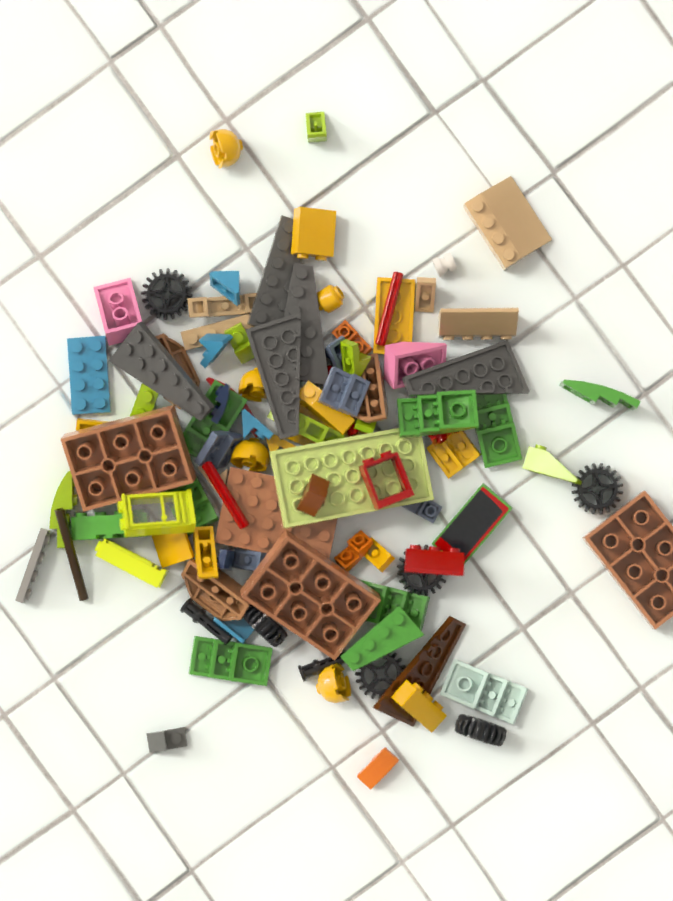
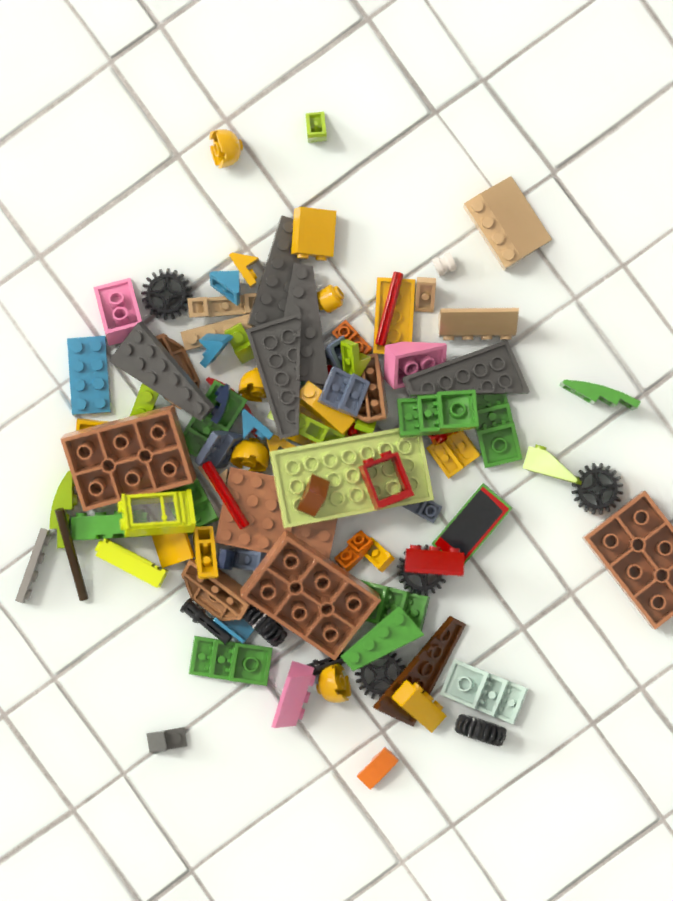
(242, 262): none -> yellow slope
(293, 695): none -> bright pink slope

